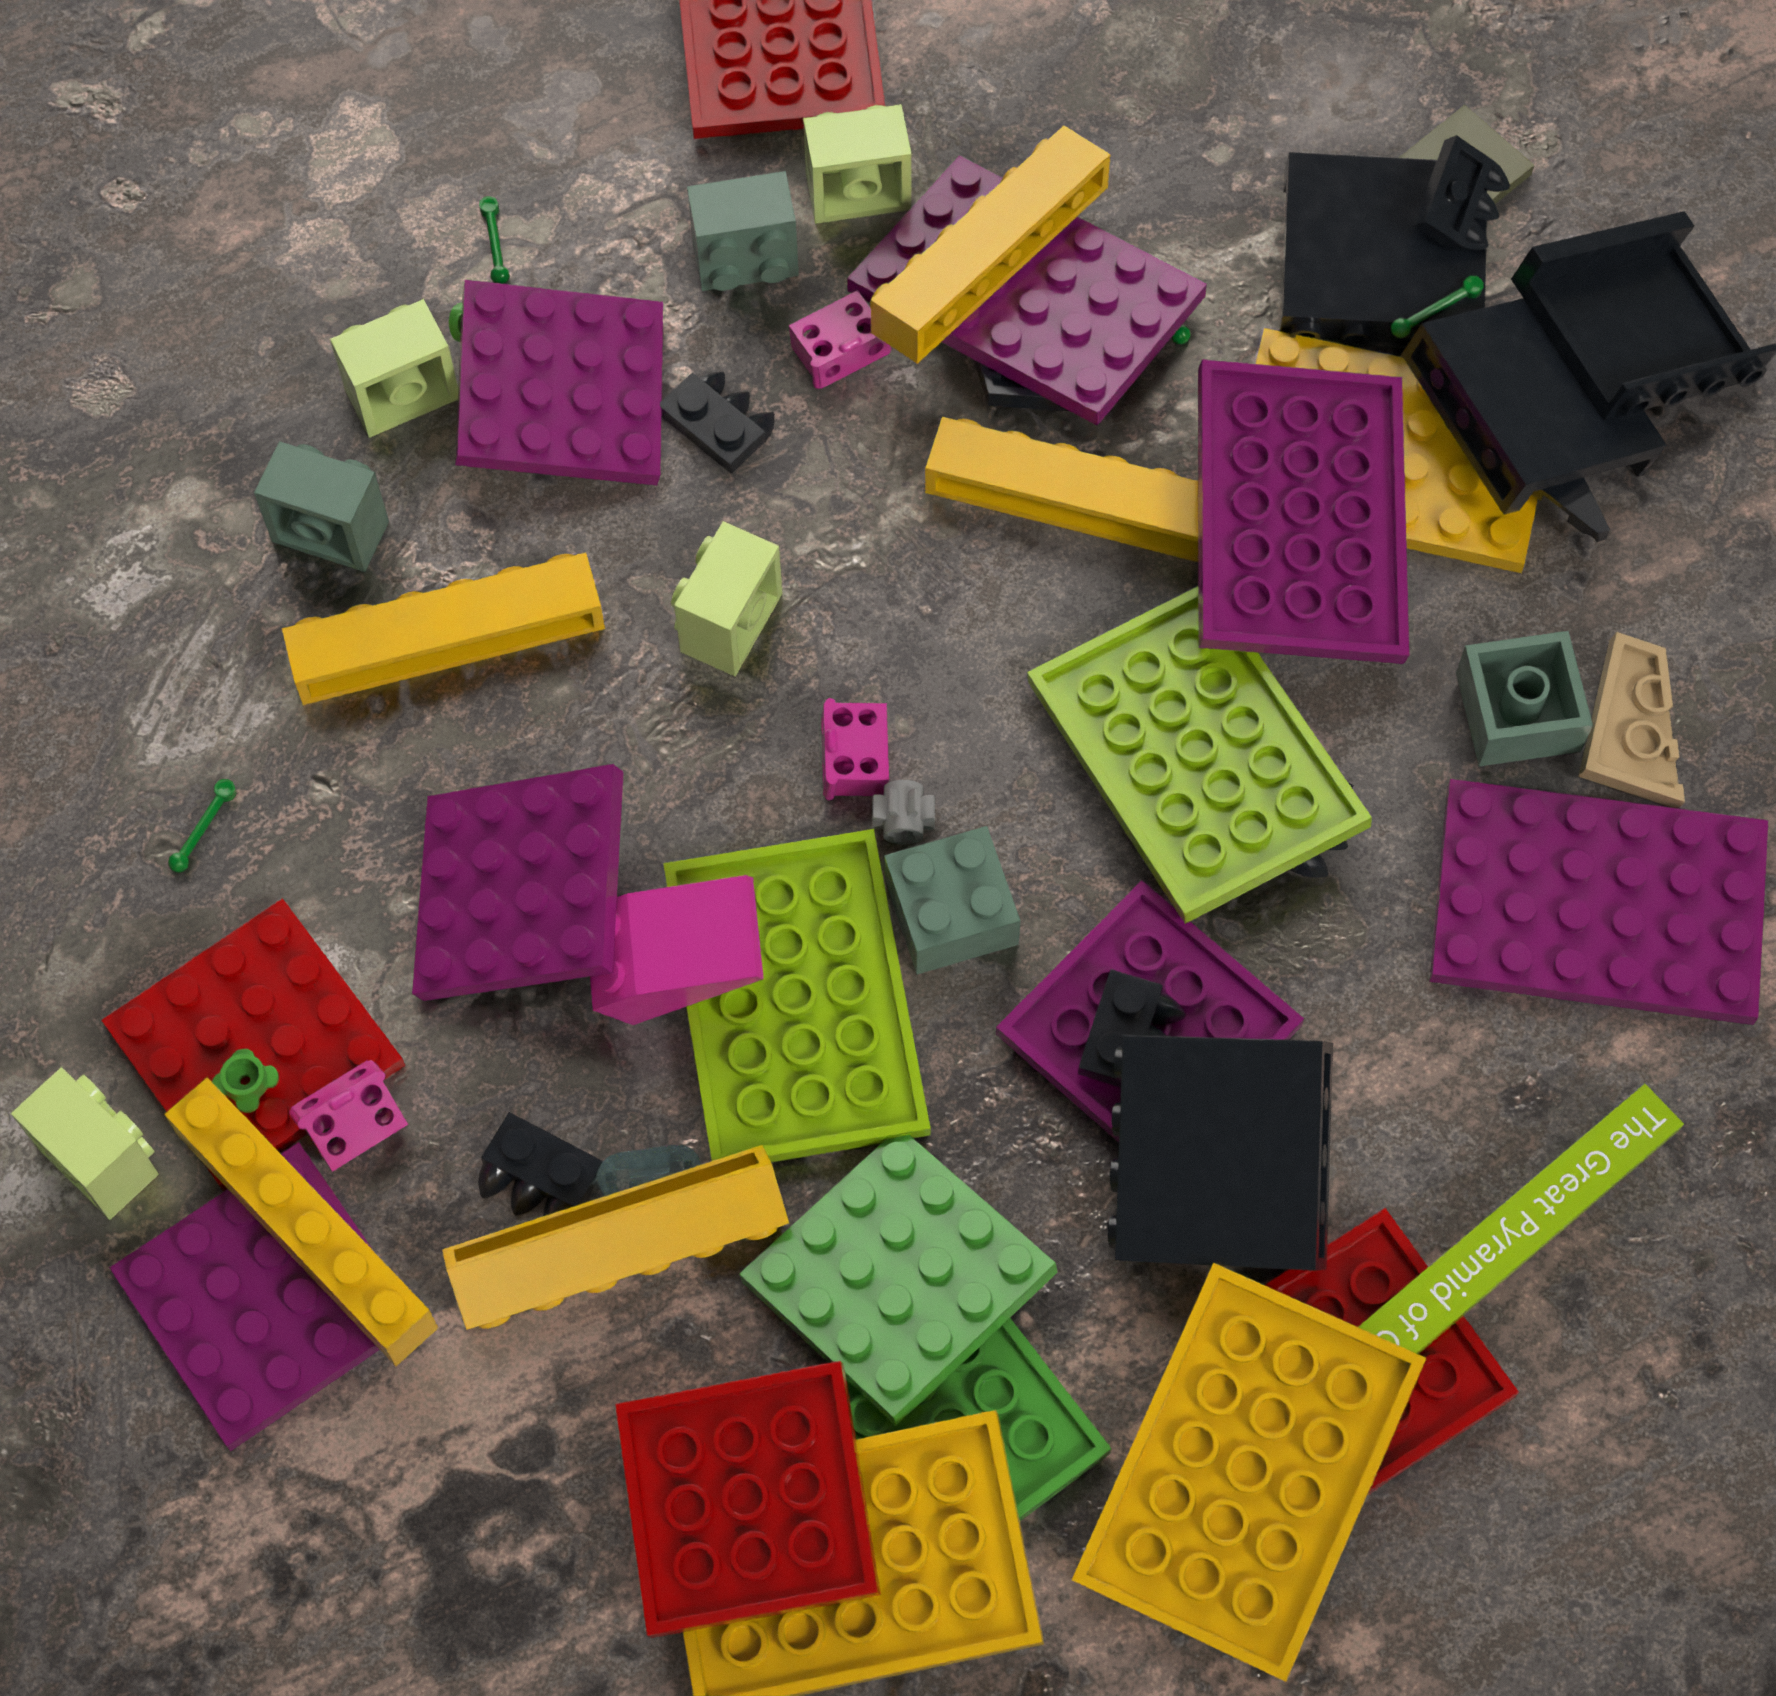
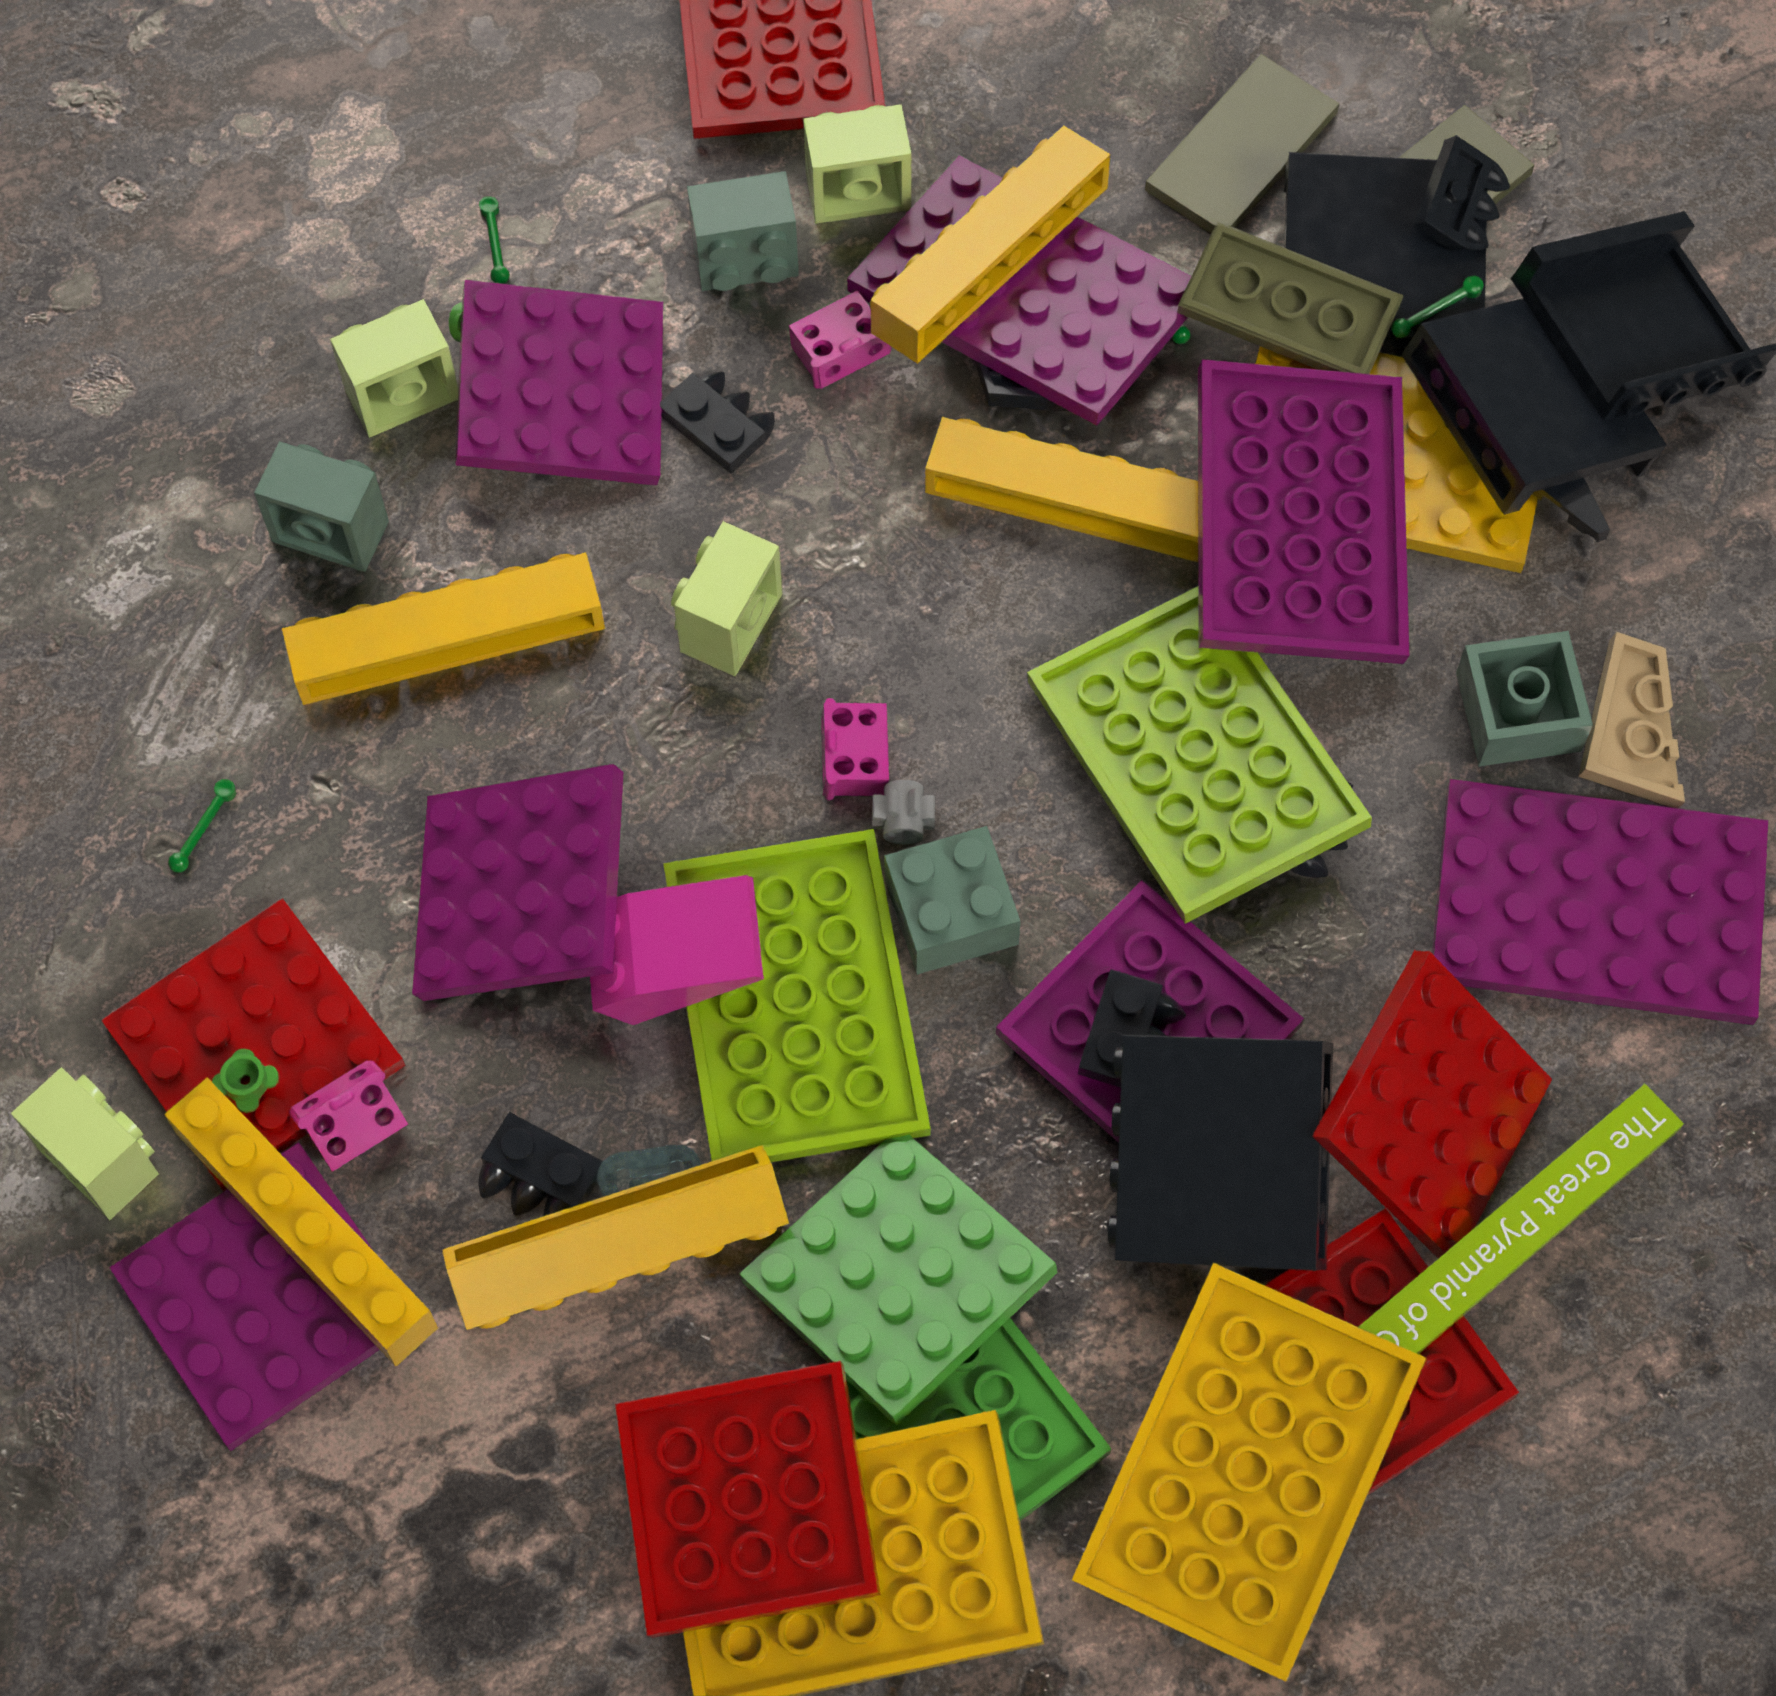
(1241, 146): none -> olive tile
(1289, 302): none -> olive tile
(1433, 1105): none -> red plate

